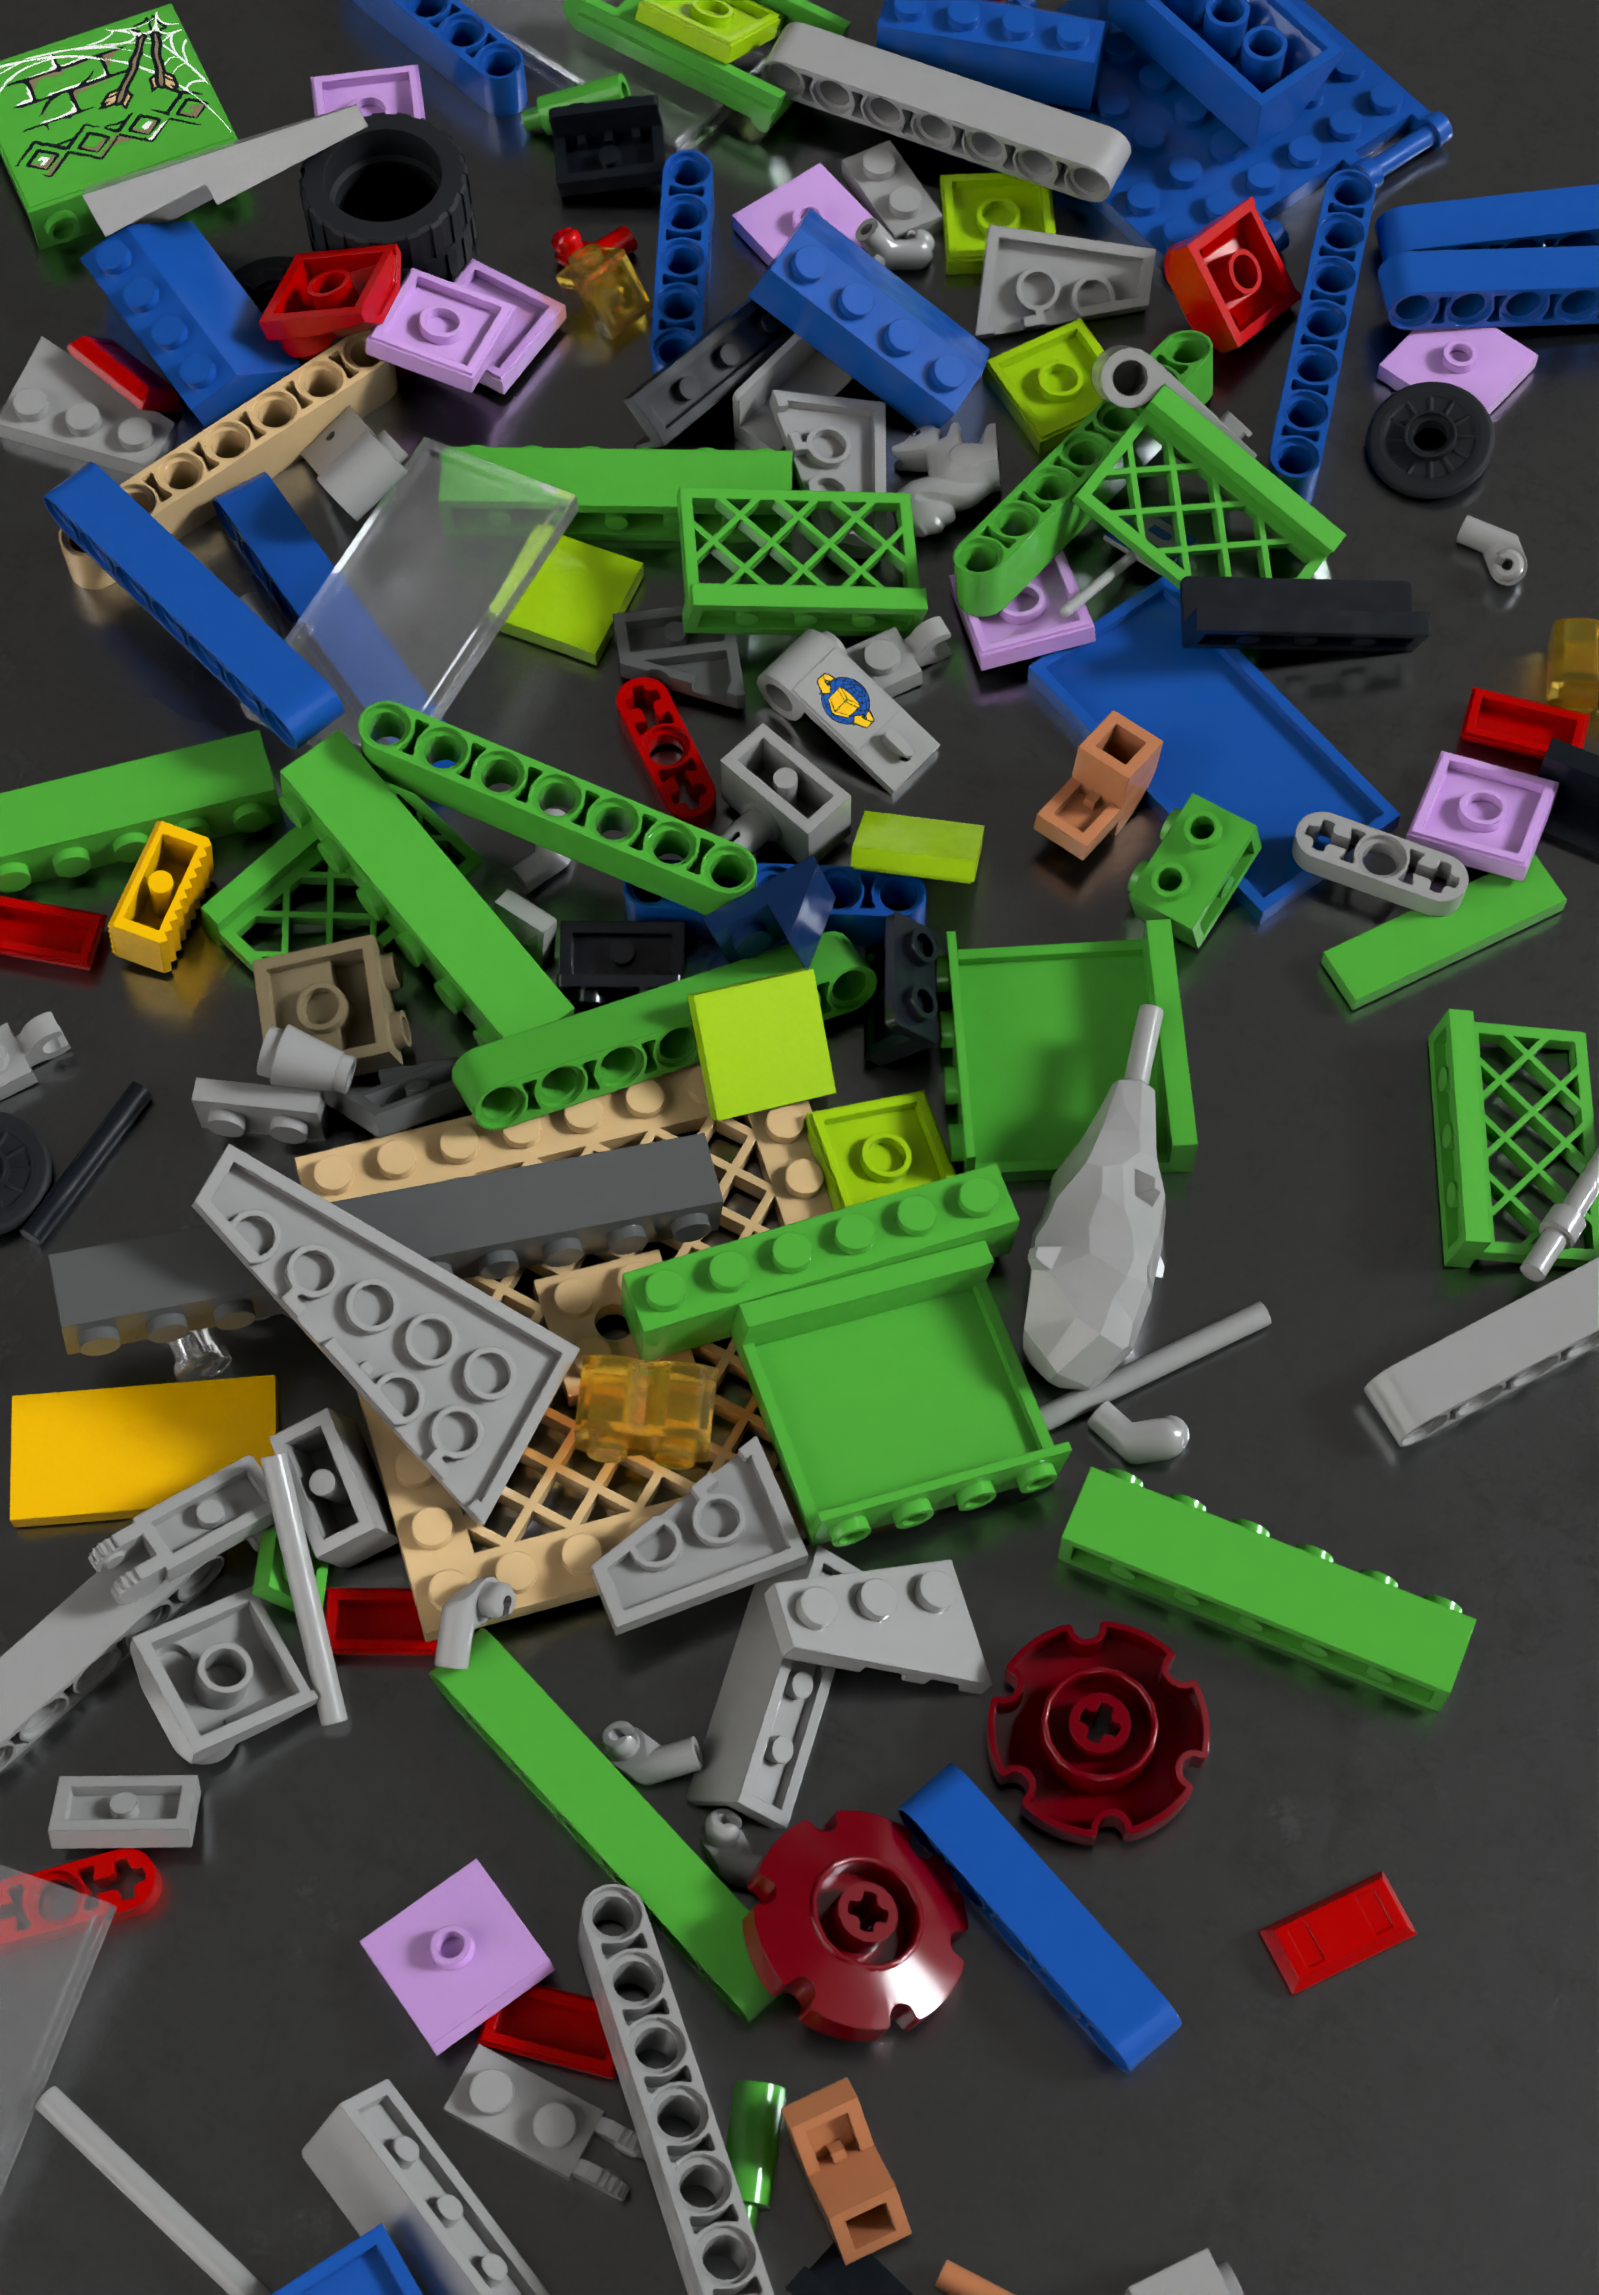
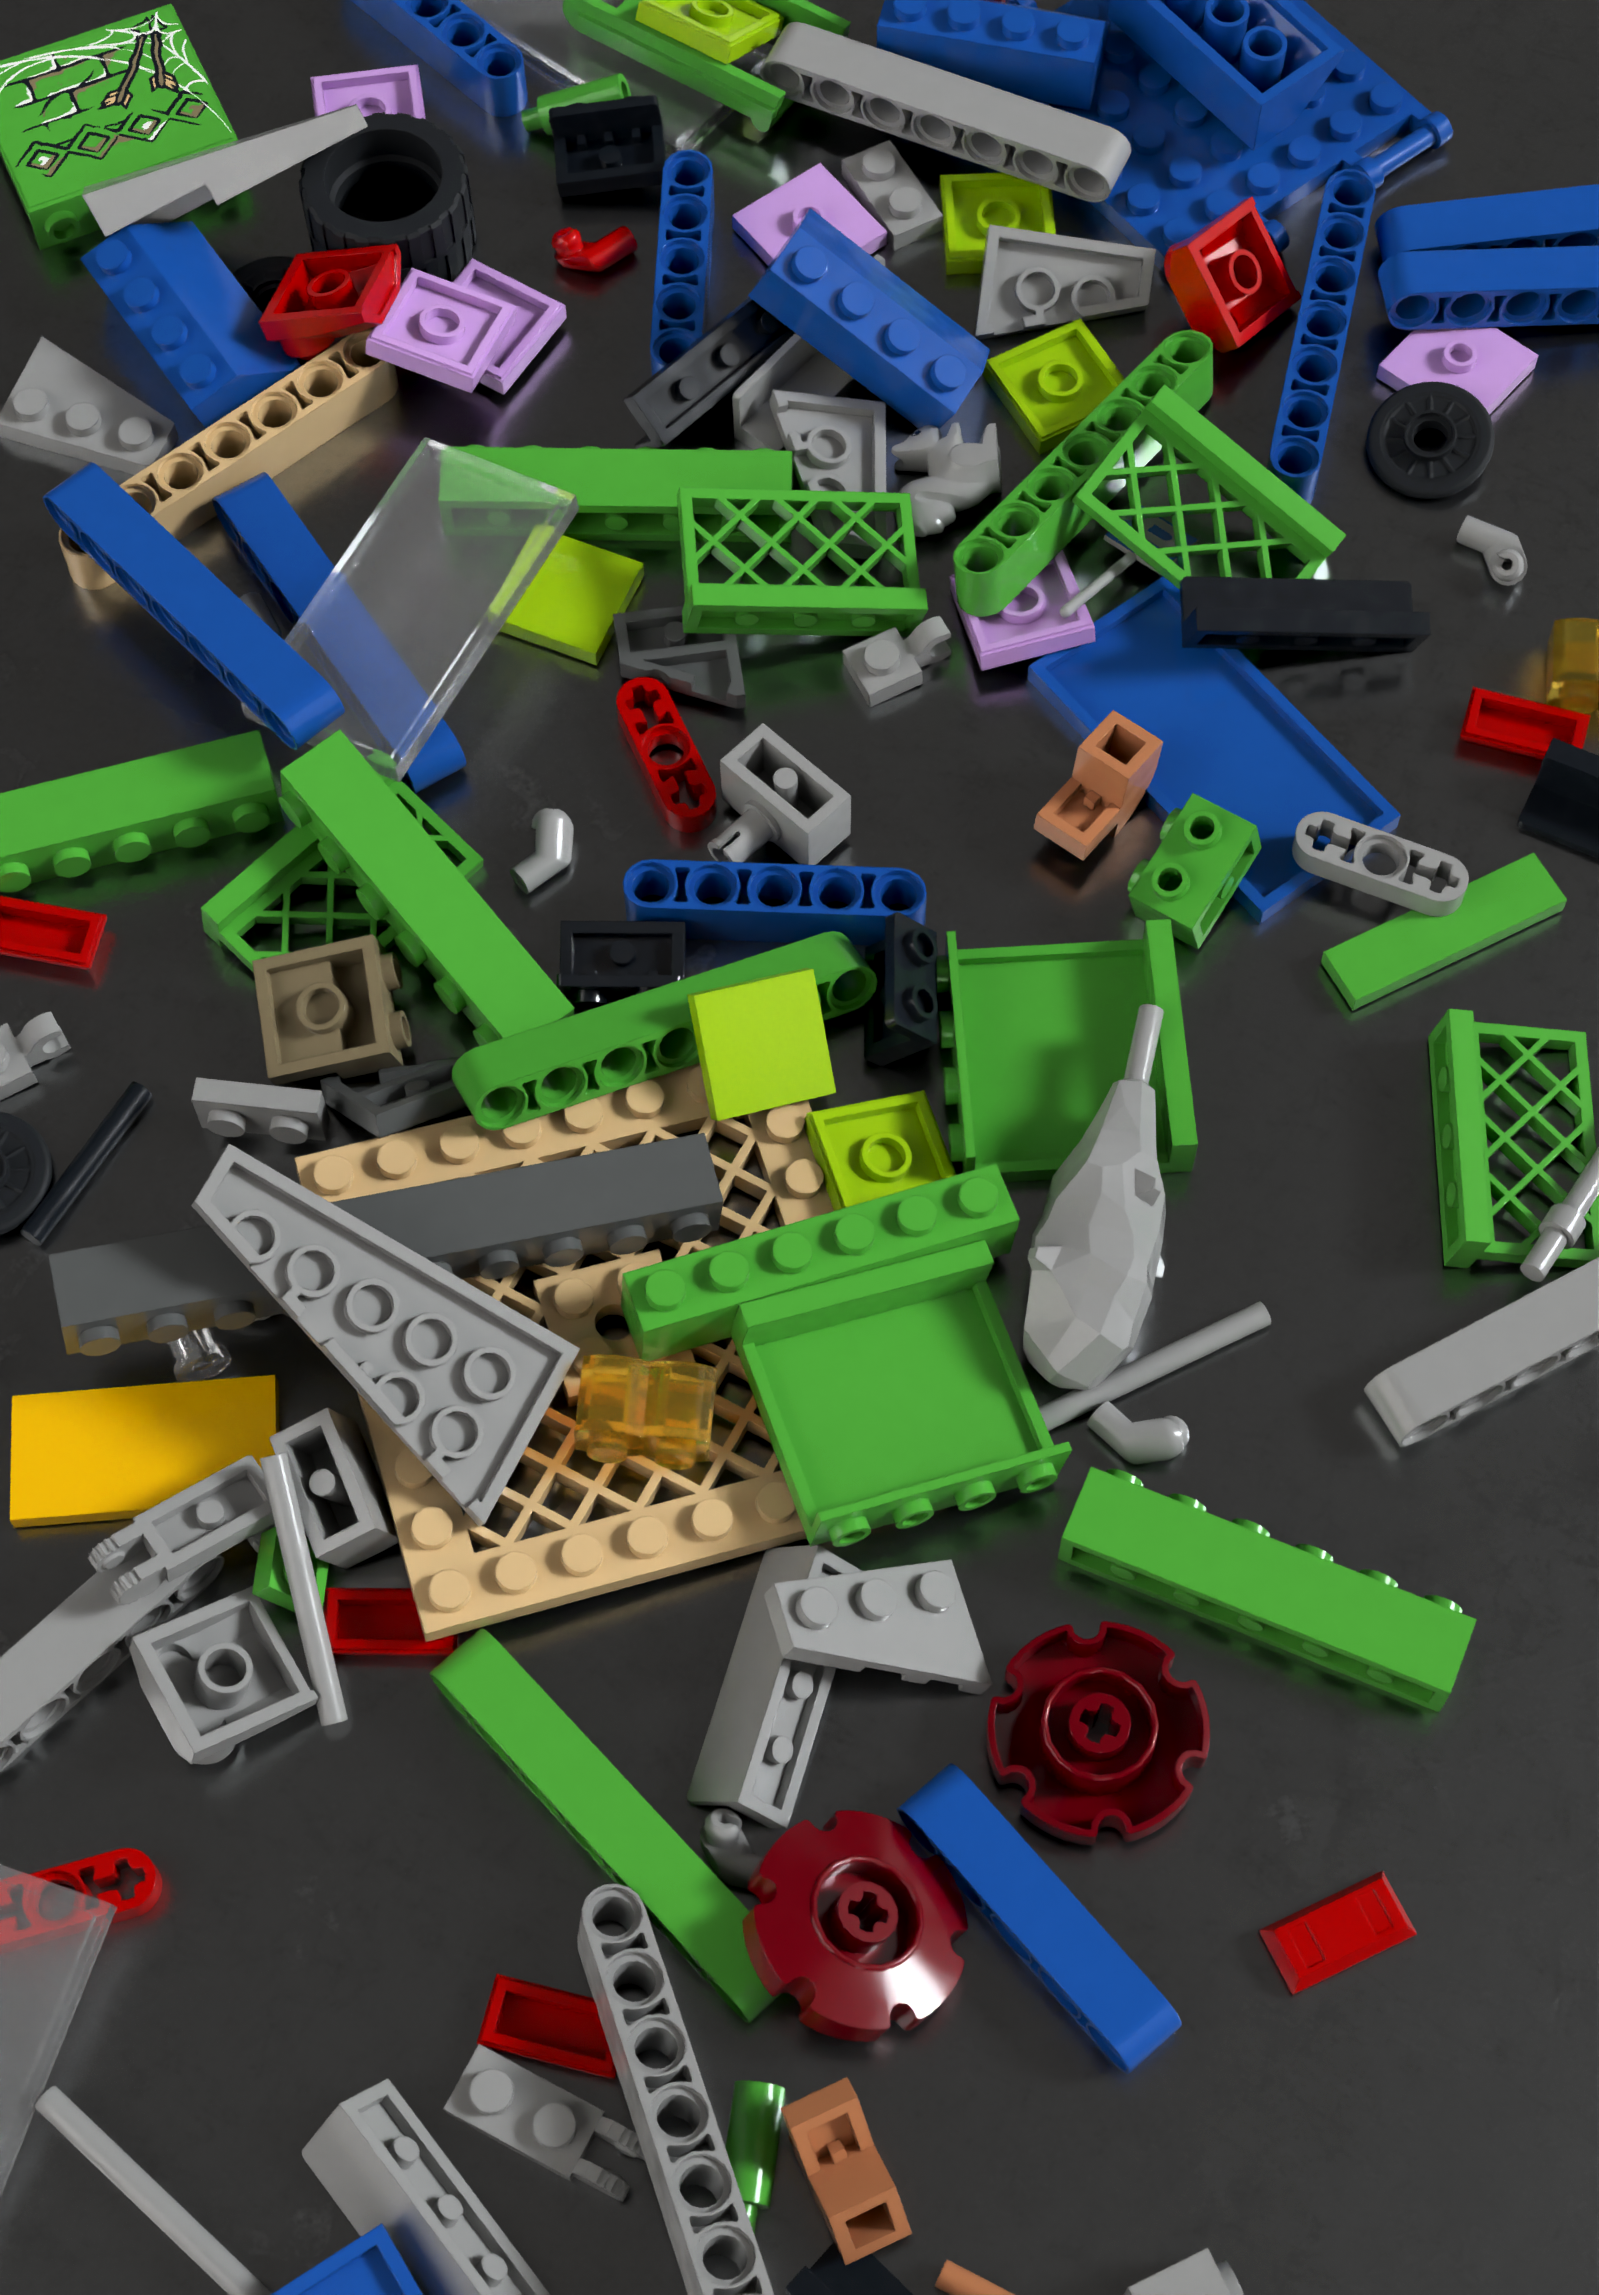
(124, 1811): light grey plate -> none
(125, 374): red tile -> none
(161, 897): yellow brick -> none
(304, 1062): light grey cone -> none
(355, 463): light grey door -> none
(457, 1956): lavender plate -> none
(464, 1613): light grey arm -> none
(529, 925): light grey tile -> none
(541, 787): bright green beam -> none
(606, 287): clear yellow bracket -> none
(646, 1759): light grey arm -> none
(706, 1545): light grey wing -> none
(785, 906): dark blue slope -> none
(848, 705): light grey door -> none
(906, 254): light grey arm -> none
(917, 847): lime tile -> none
(1133, 377): light grey door -> none
(1483, 814): lavender plate -> none

